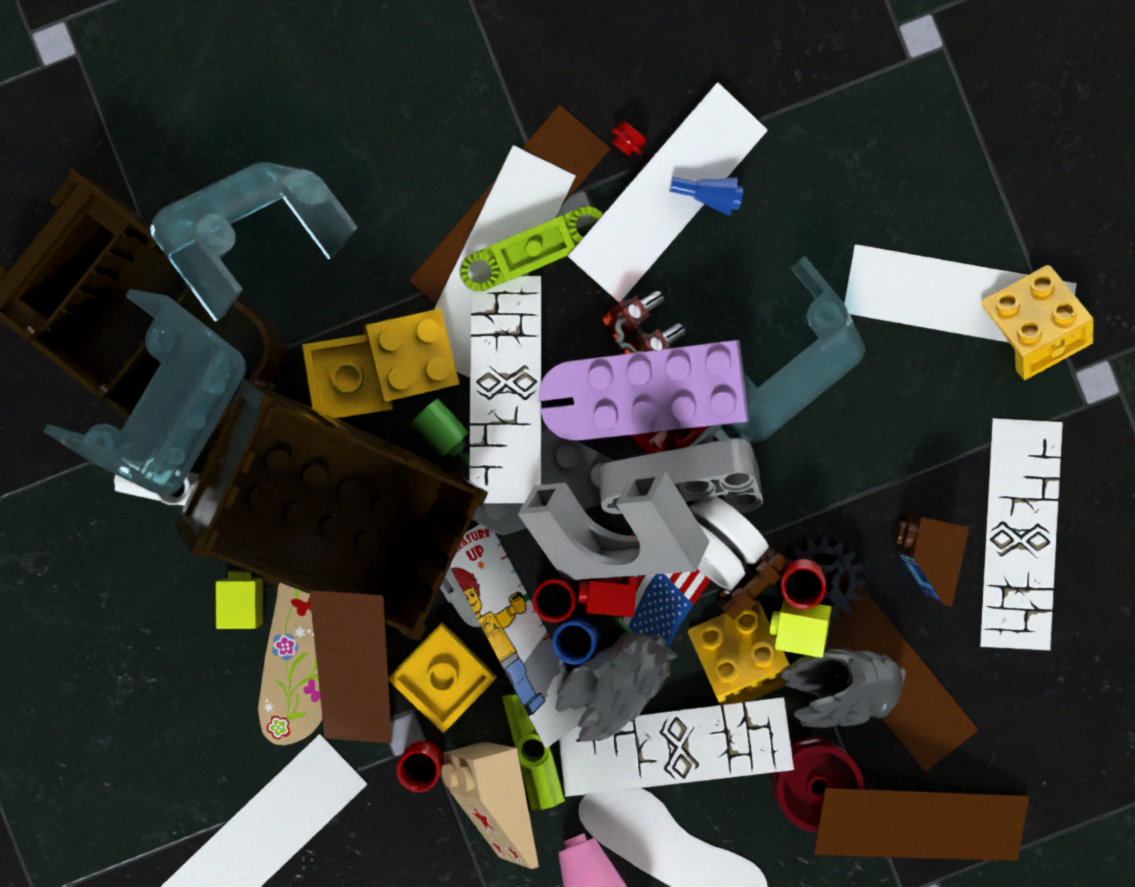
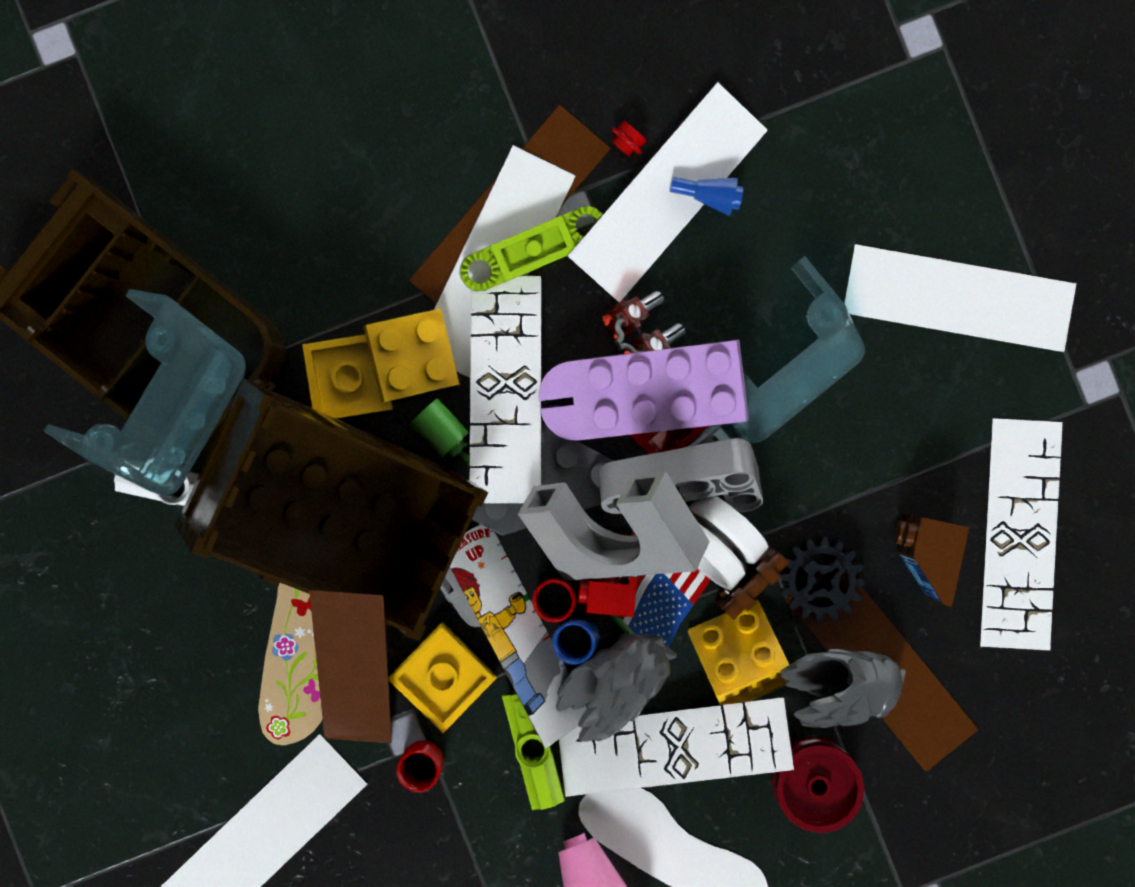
(199, 229): clear light blue windscreen -> none
(239, 601): neon yellow brick -> none
(492, 793): tan slope -> none
(801, 630): neon yellow brick -> none
(803, 603): red piece -> none
(921, 824): reddish brown sticker -> none
(1040, 320): yellow bracket -> none

